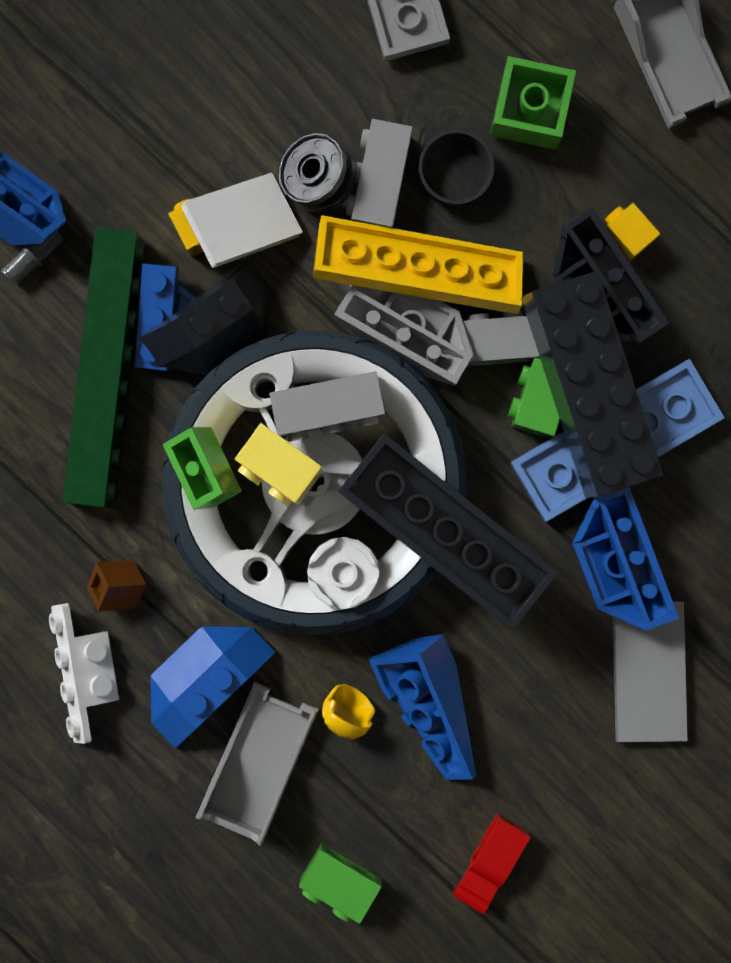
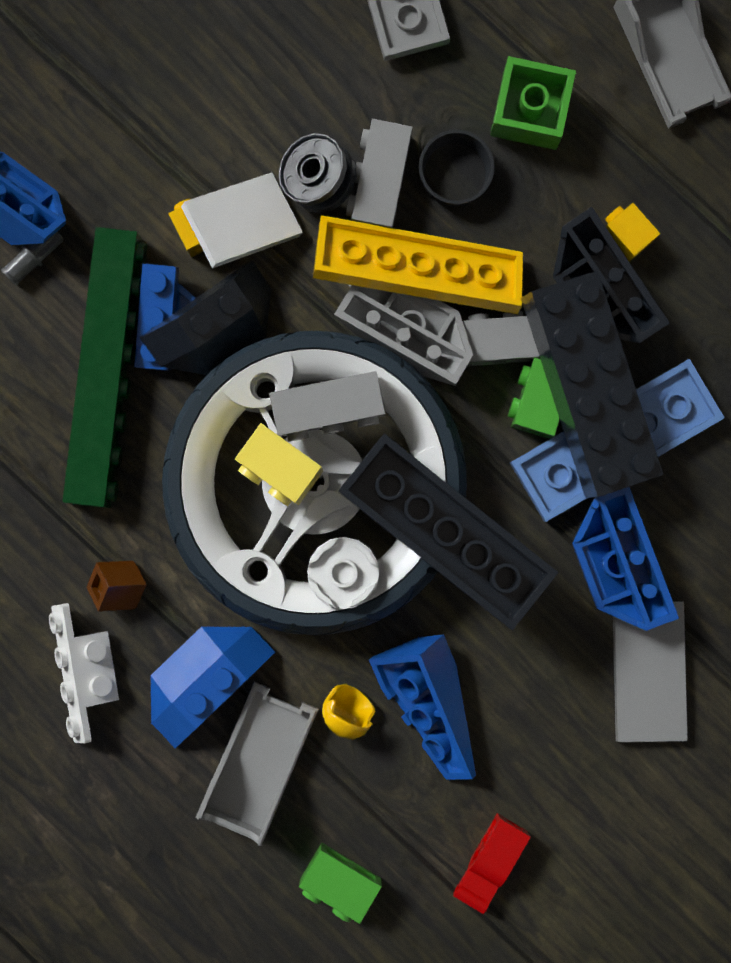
(202, 467): bright green brick -> none

